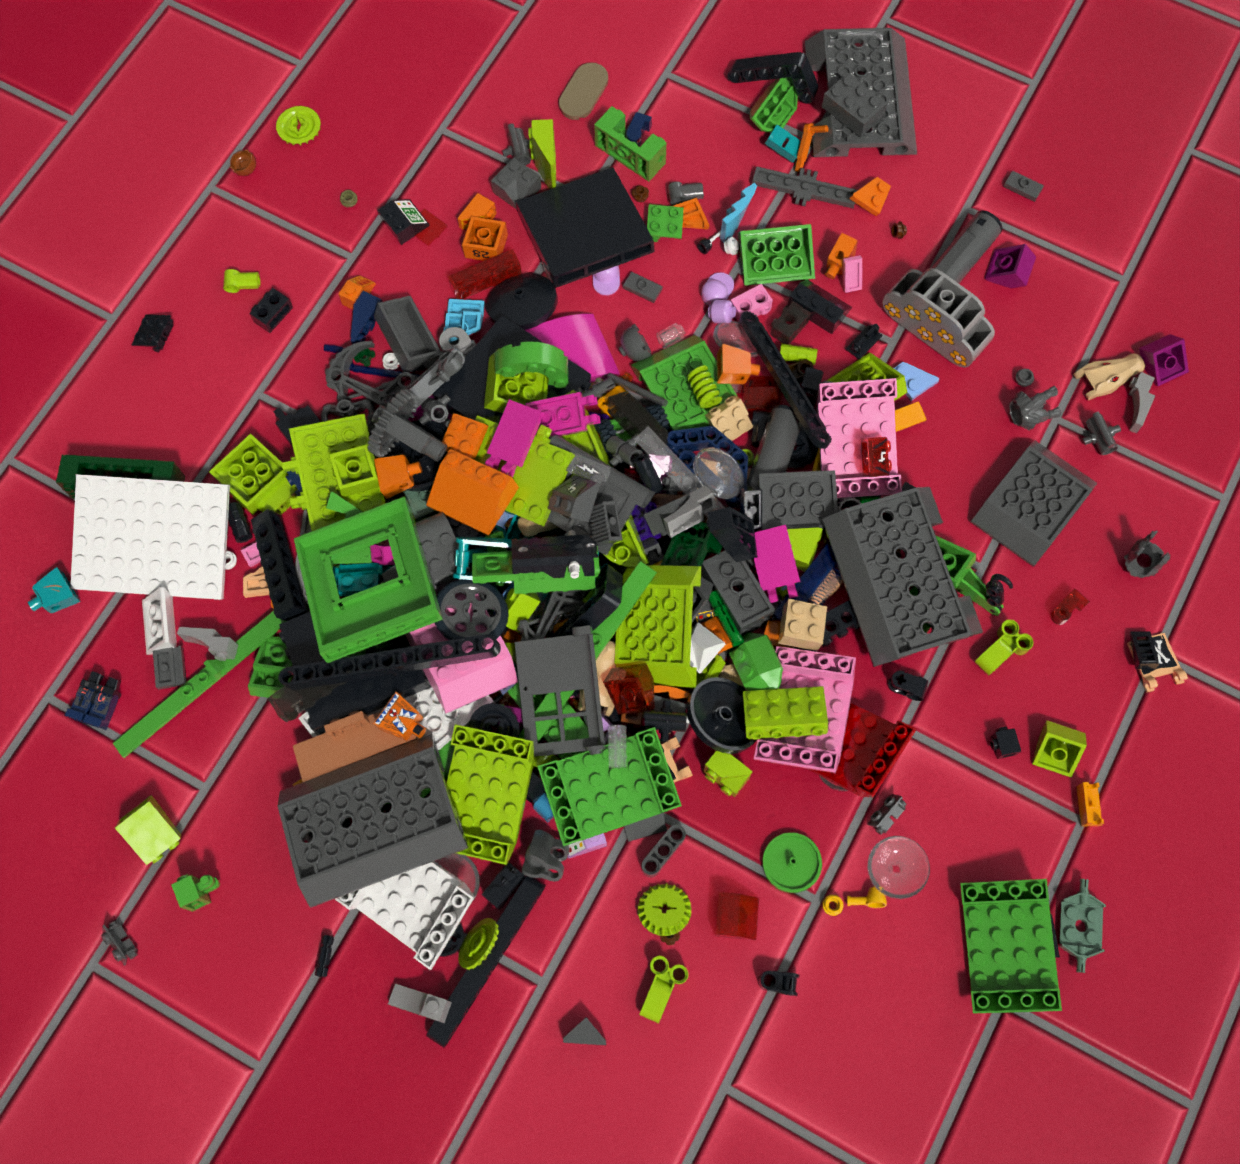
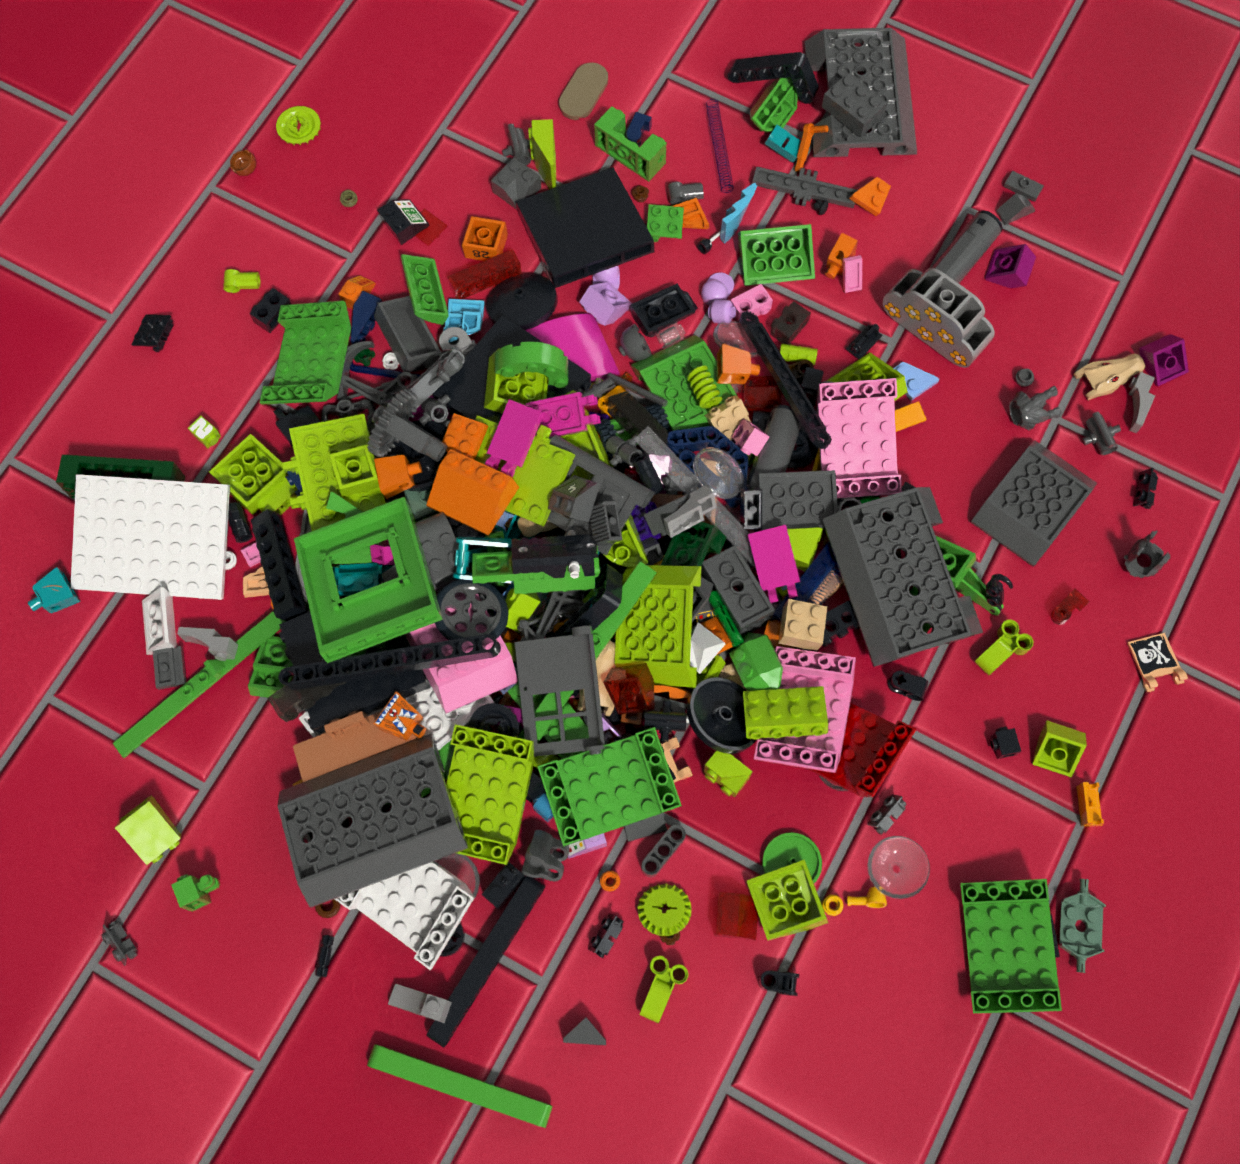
(95, 702): hips -> none
(204, 432): none -> lime brick
(310, 353): none -> bright green slope
(328, 914): none -> reddish brown piece
(425, 288): none -> bright green slope
(460, 1085): none -> bright green beam
(478, 207): orange slope -> none
(478, 943): lime gear -> none
(589, 469): clear slope -> none
(605, 303): none -> lavender slope
(609, 874): none -> orange plate
(609, 926): none -> black hinge
(617, 746): clear axle -> none
(642, 287): dark grey plate -> none
(662, 309): none -> black slope
(719, 146): none -> piece
(731, 246): white plate -> none
(733, 532): black wedge -> none
(749, 437): none -> bright pink brick
(787, 901): none -> lime slope
(821, 206): none -> black piece
(825, 308): black slope -> none
(875, 457): clear red slope -> none
(898, 230): reddish brown plate -> none
(1015, 208): none -> dark grey slope
(1141, 663): black slope -> none
(1145, 482): none -> black hinge

